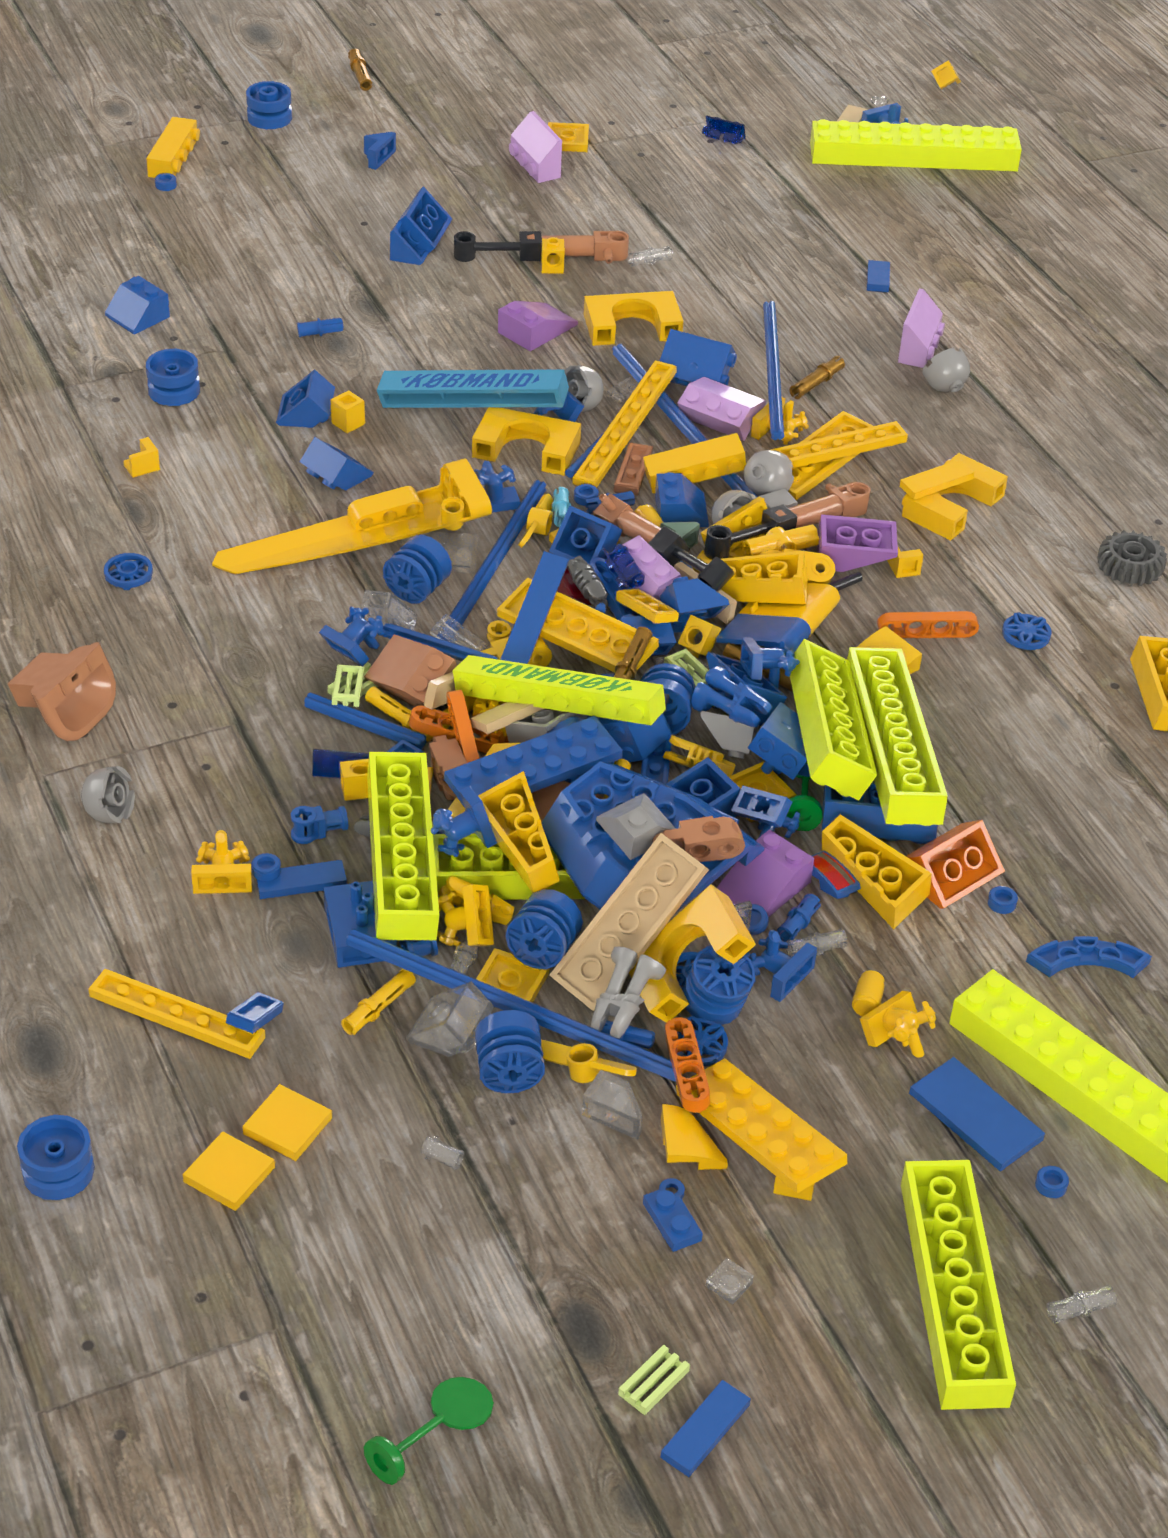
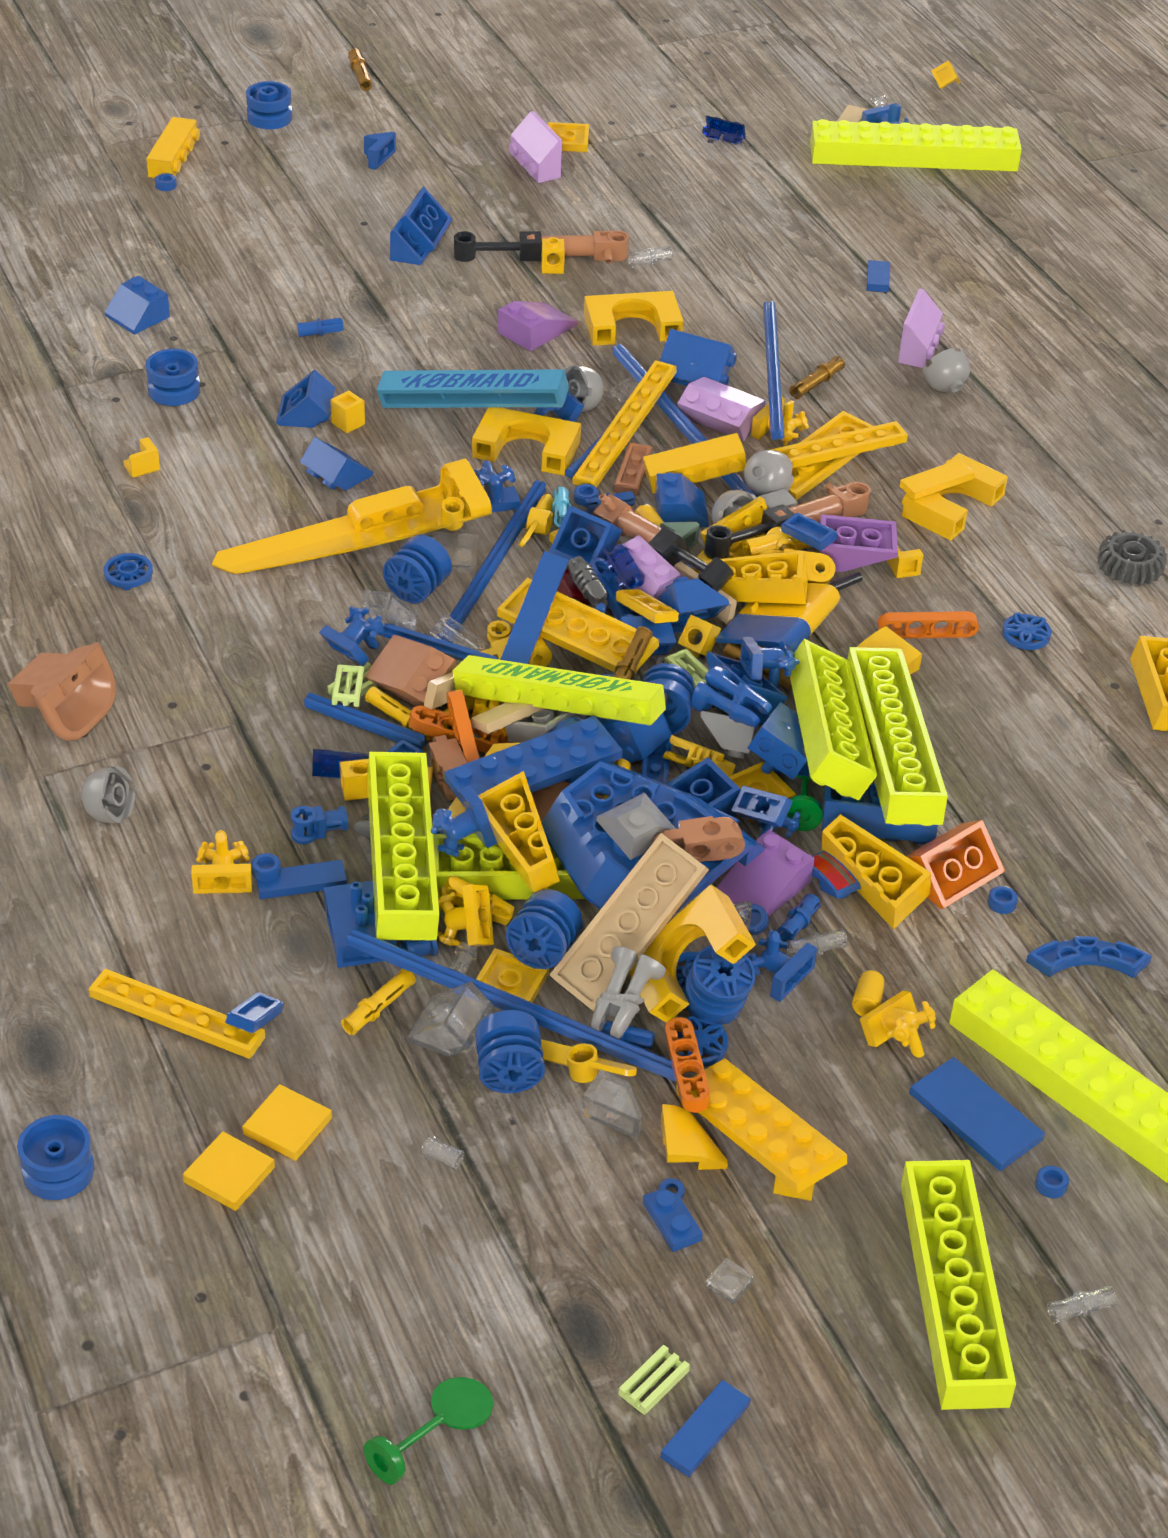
(809, 531): none -> blue tile

